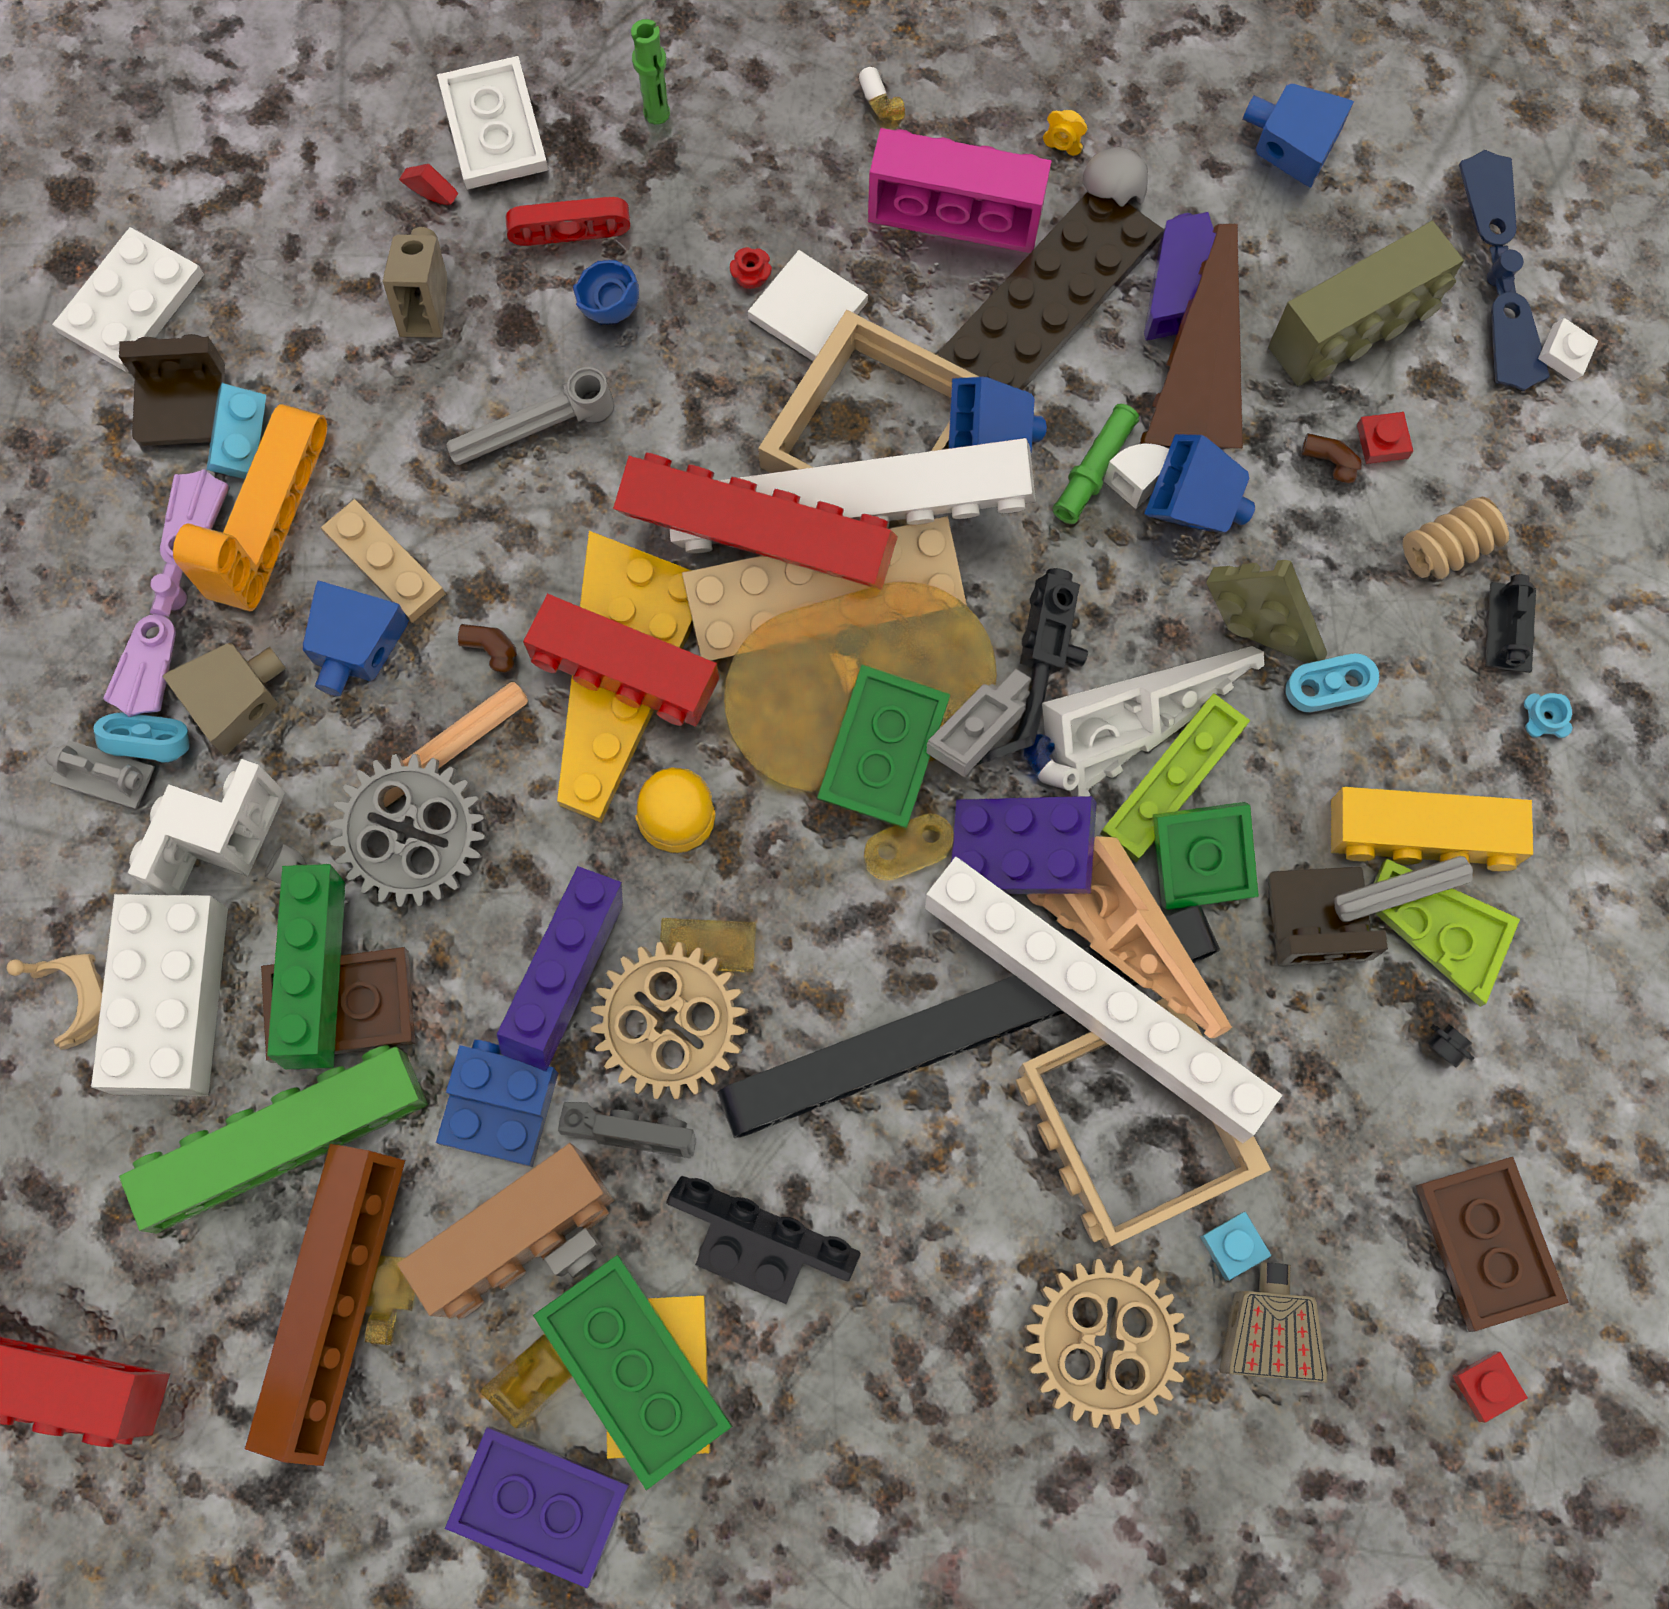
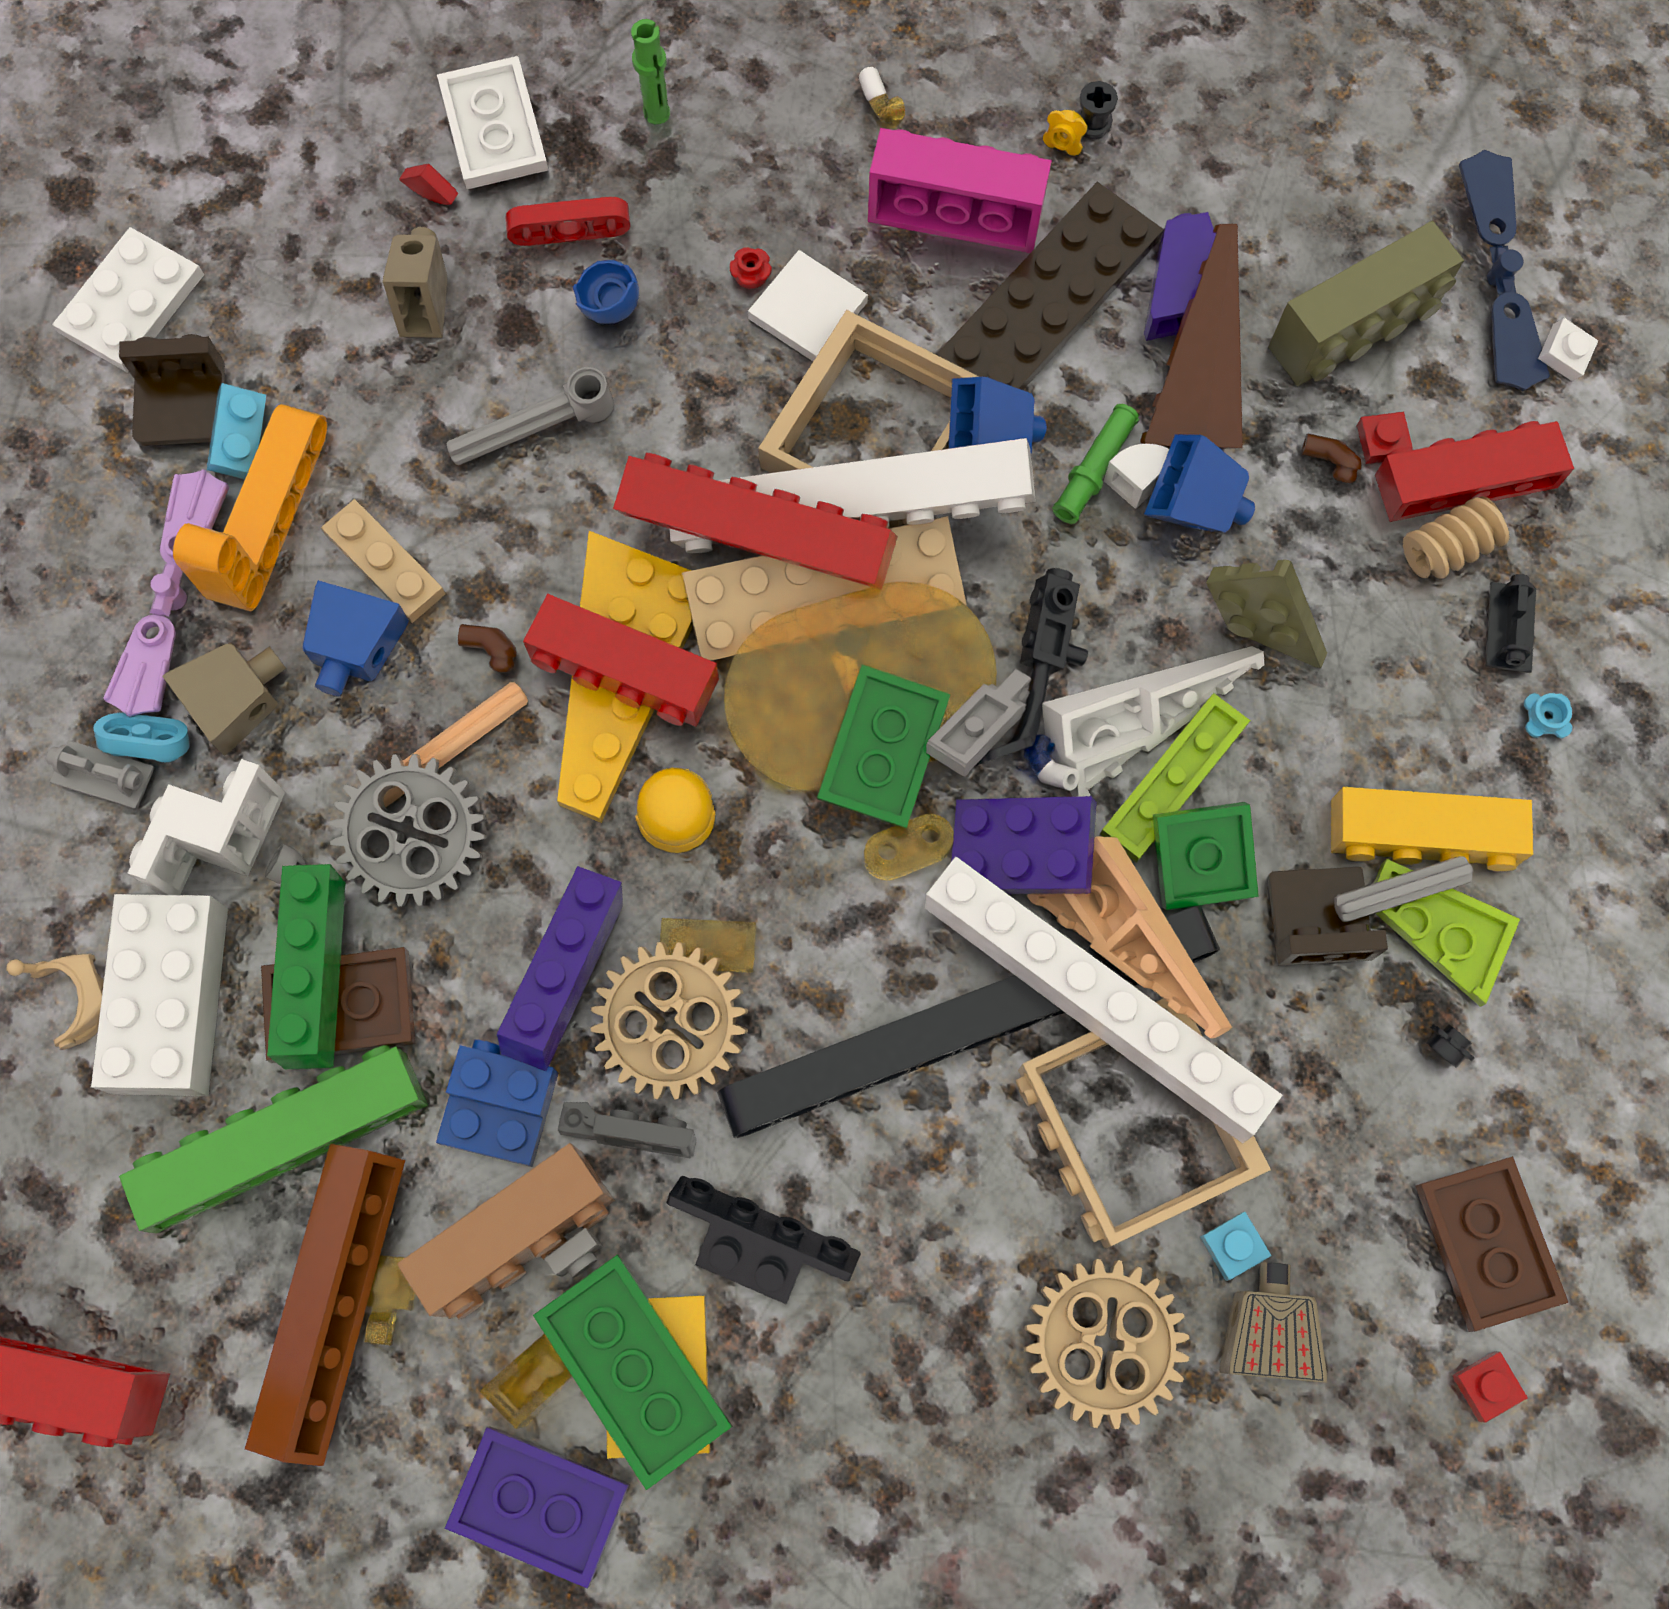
(1097, 103): none -> black bush
(1116, 175): light grey hair -> none
(1298, 129): blue torso -> none
(1329, 682): medium azure plate -> none
(1486, 465): none -> red brick

